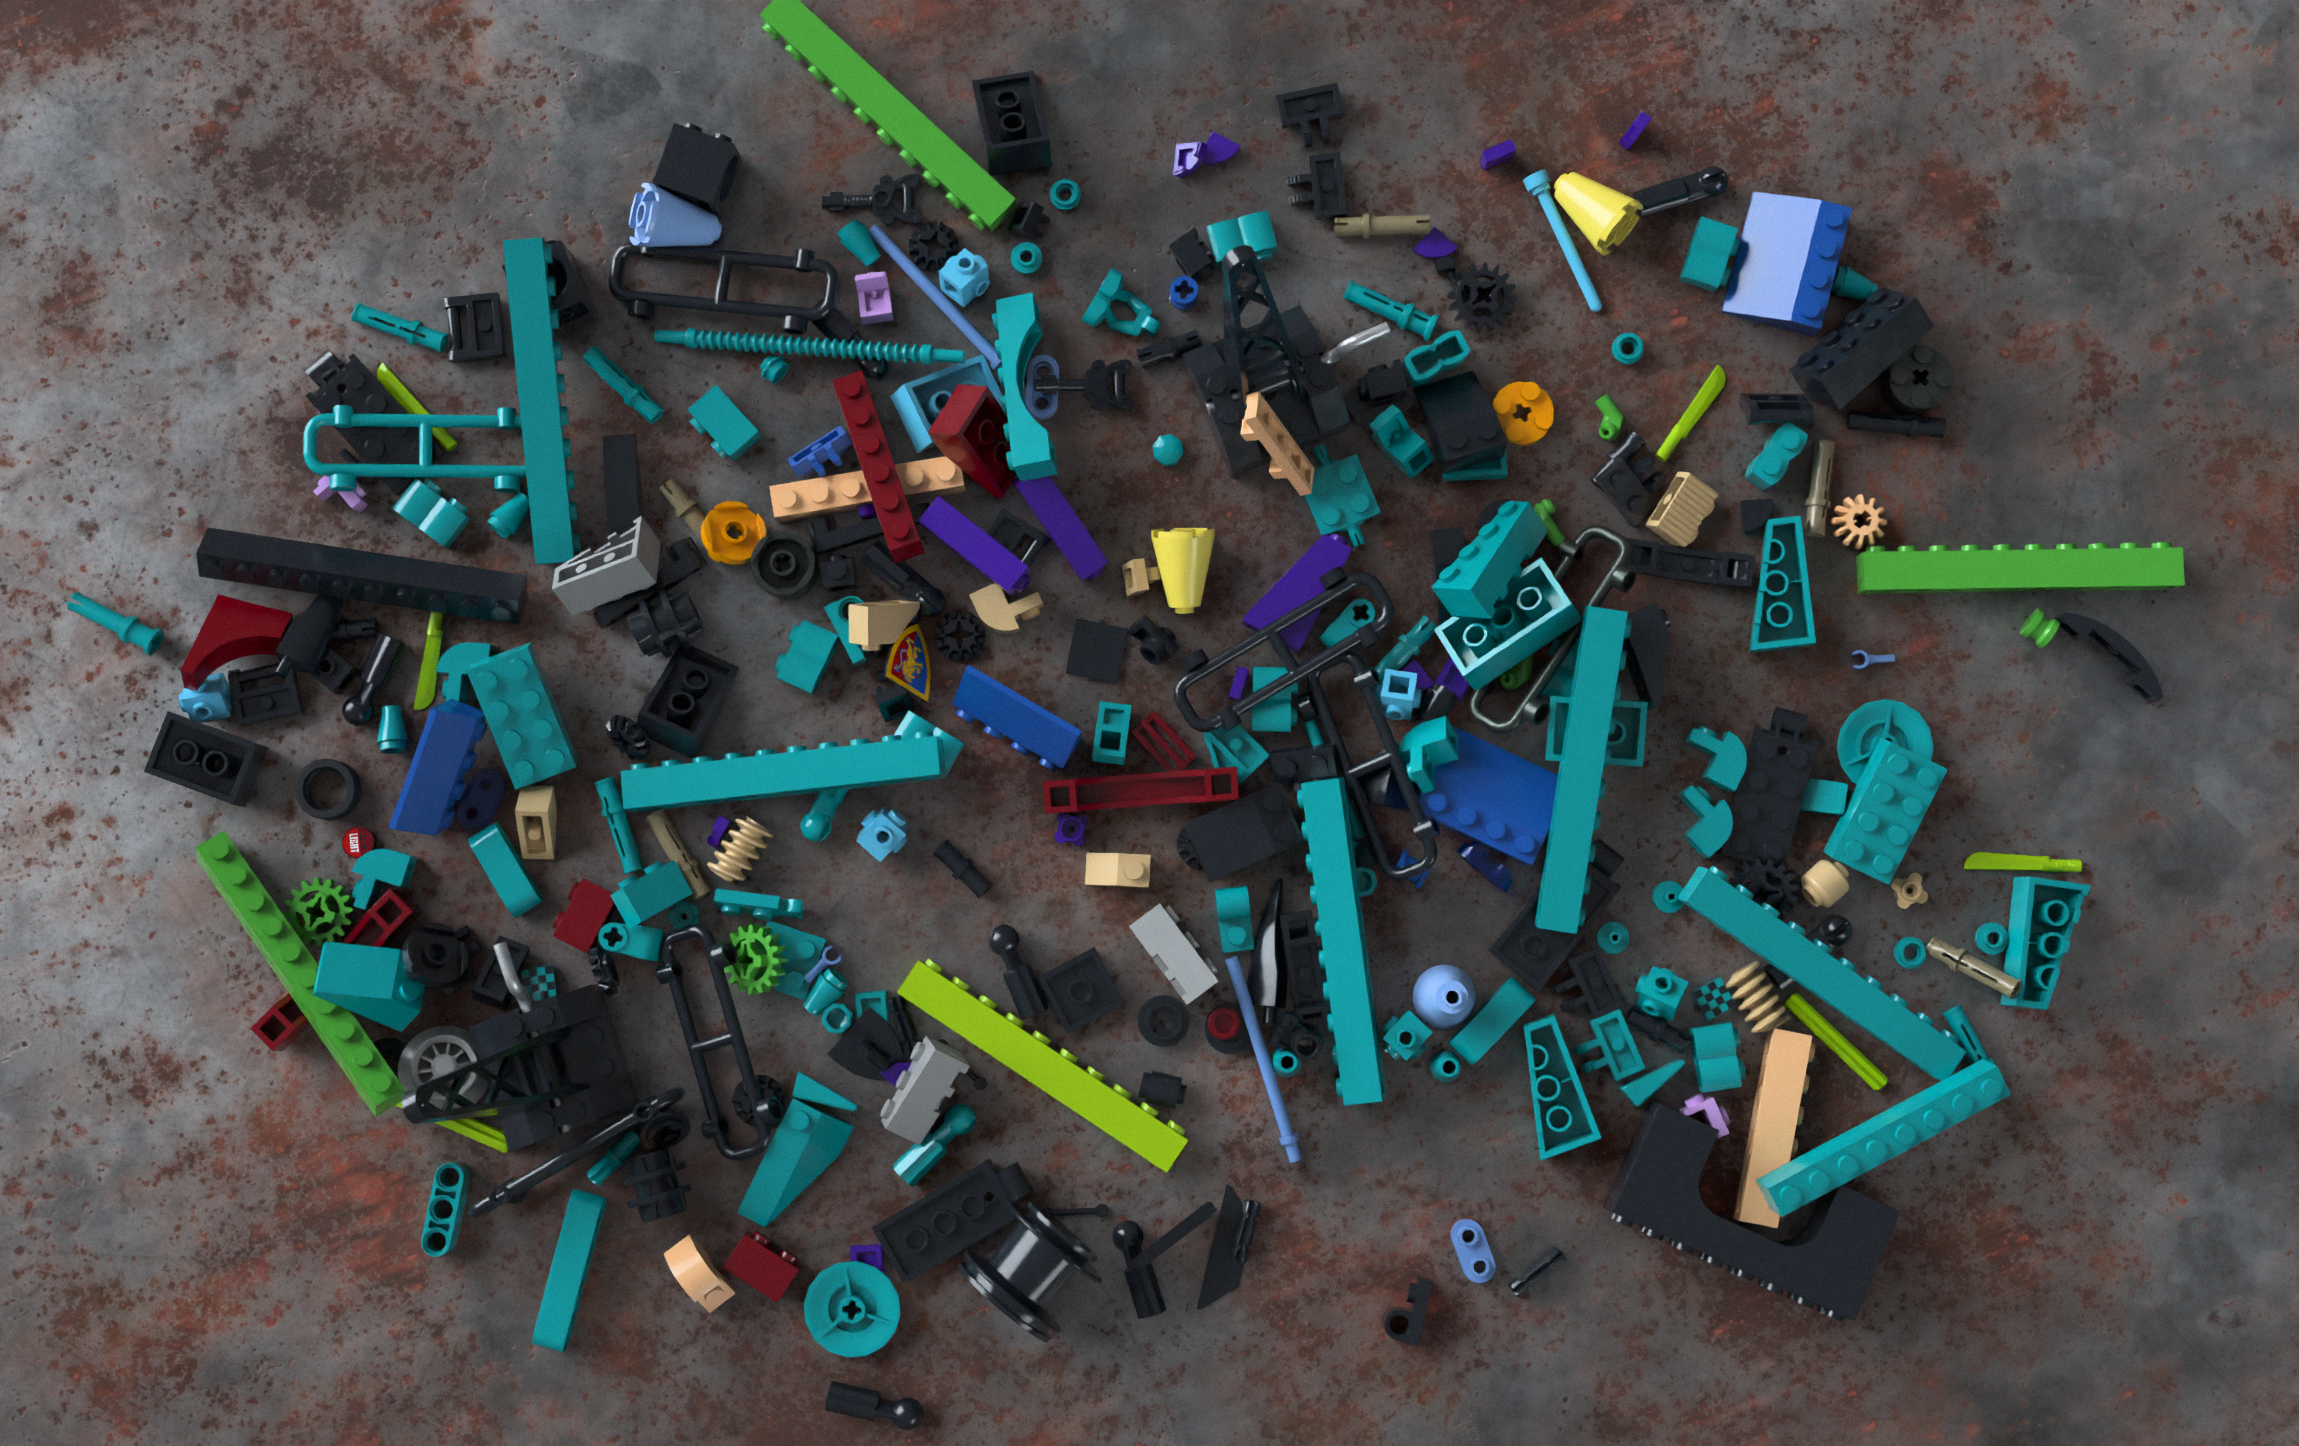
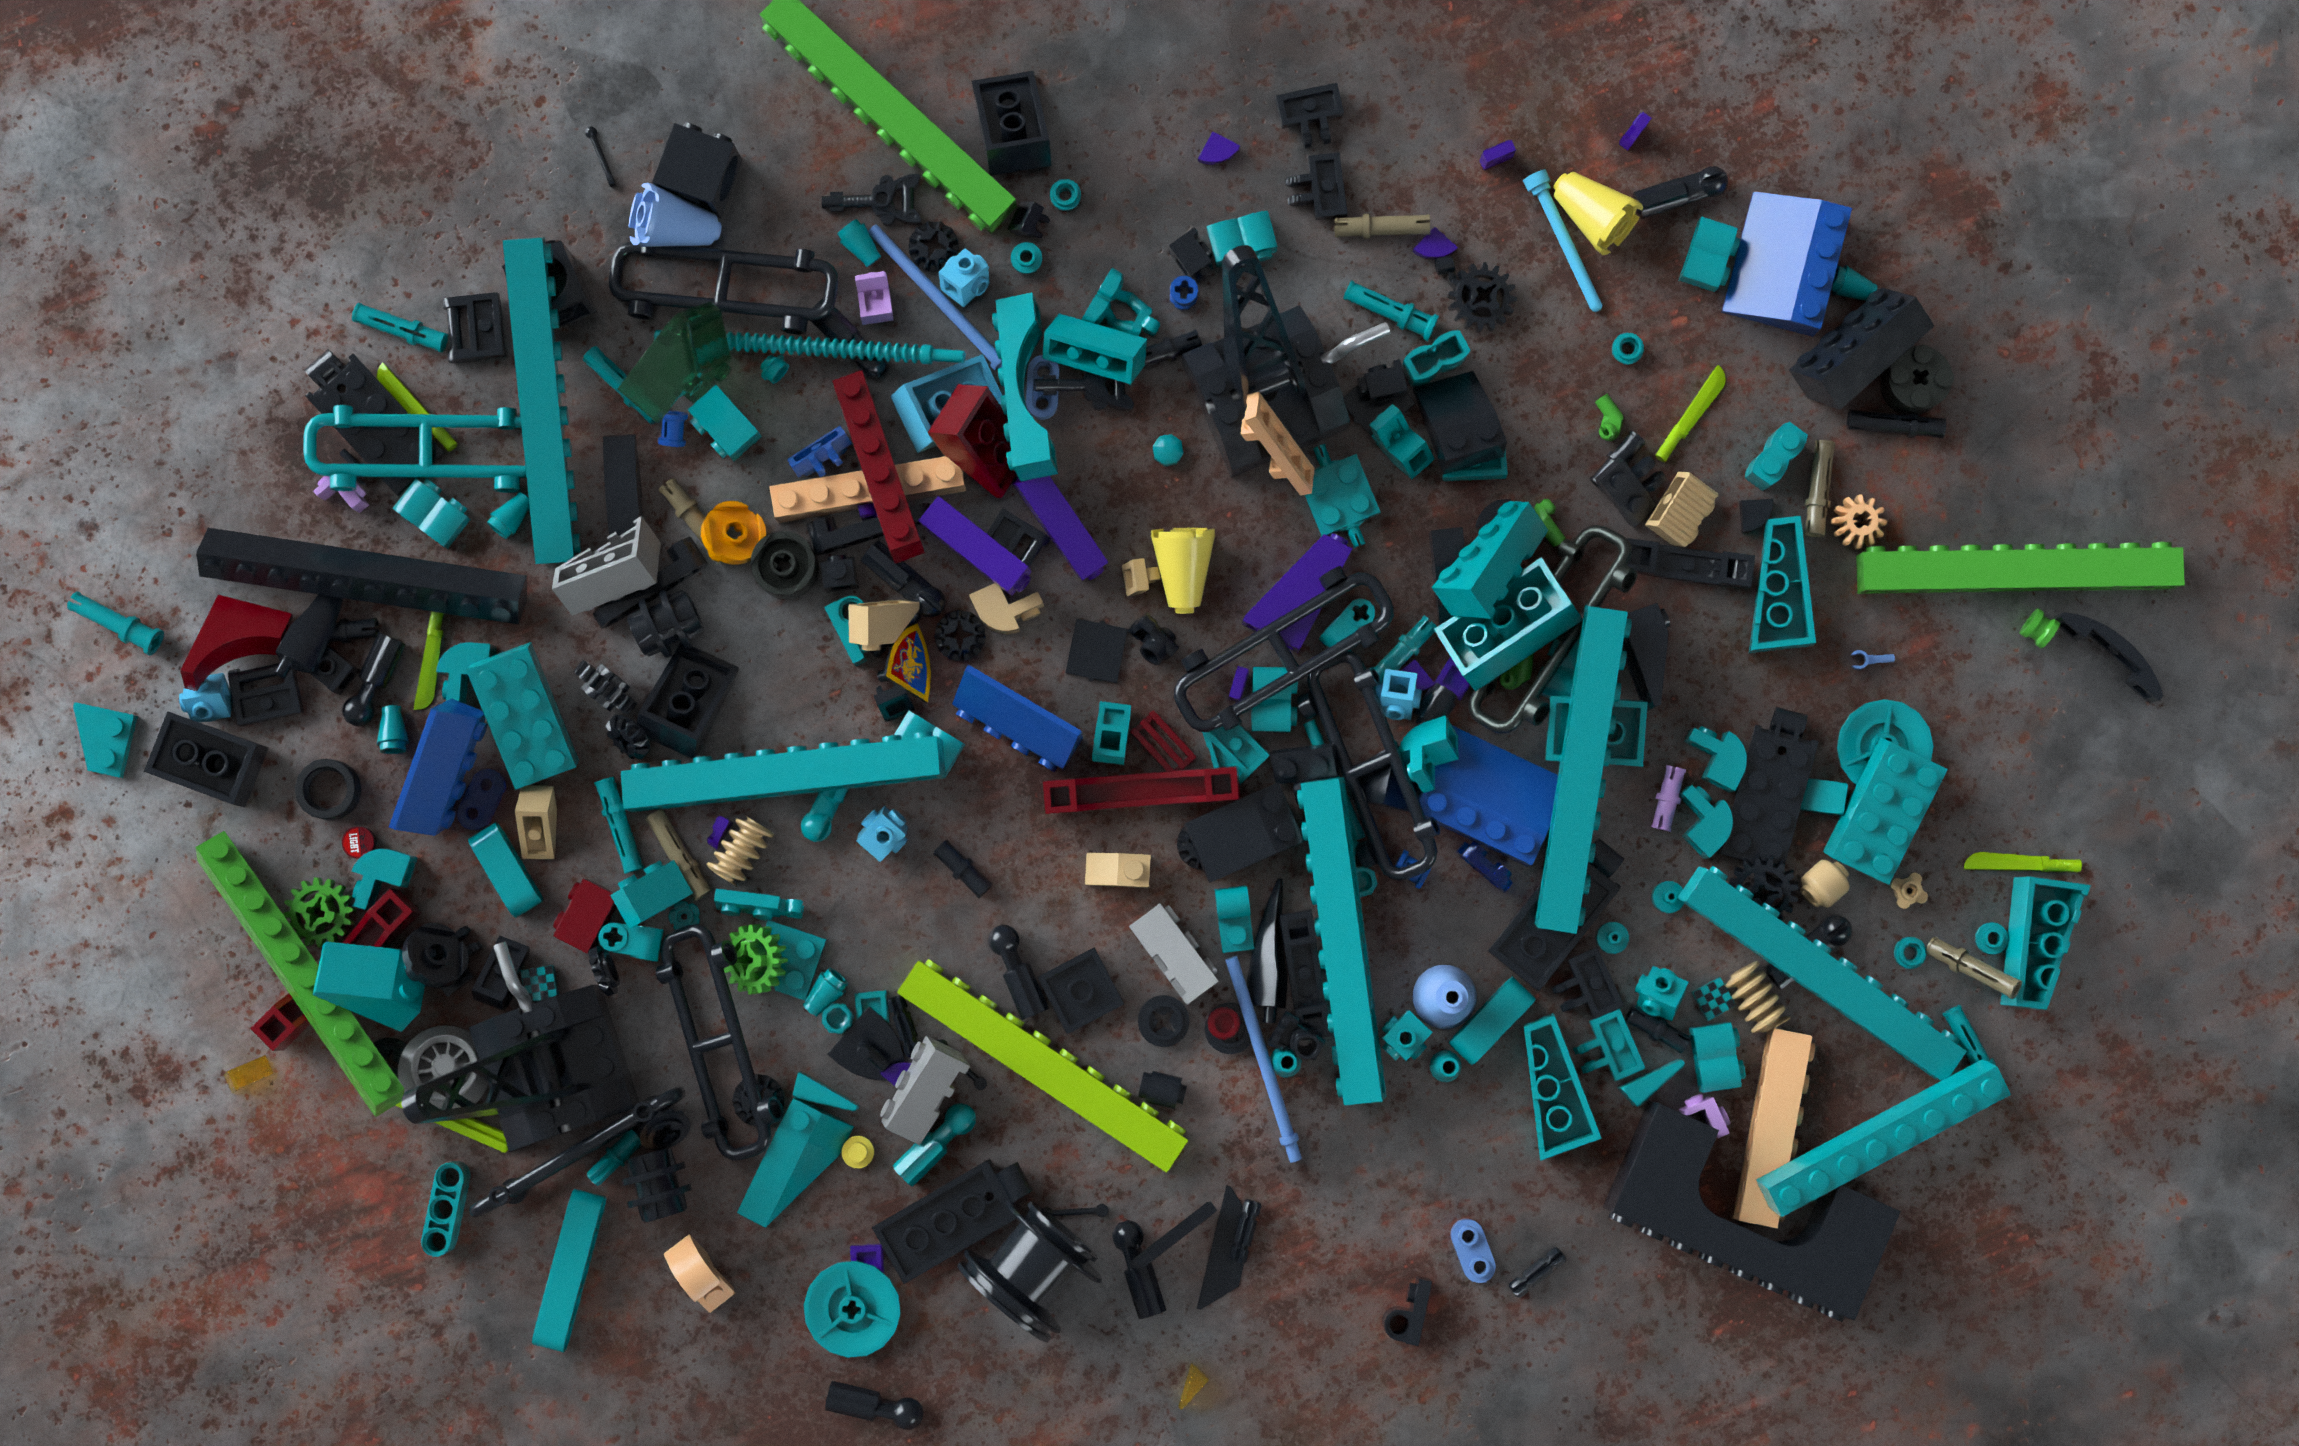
(105, 738): none -> teal wing
(248, 1073): none -> clear yellow piece
(591, 133): none -> black hinge
(605, 687): none -> black gear
(673, 429): none -> blue bush
(681, 361): none -> clear green windscreen
(763, 1265): dark red piece -> none
(807, 657): teal brick -> none
(822, 964): medium blue hand -> none
(857, 1152): none -> light yellow plate
(1063, 834): dark purple plate -> none
(1094, 348): none -> teal brick
(1188, 158): dark purple tile -> none
(1193, 1384): none -> clear yellow piece
(1528, 396): light orange plate -> none
(1668, 798): none -> lavender pin
(1776, 408): black plate -> none
(1836, 1042): lime axle -> none

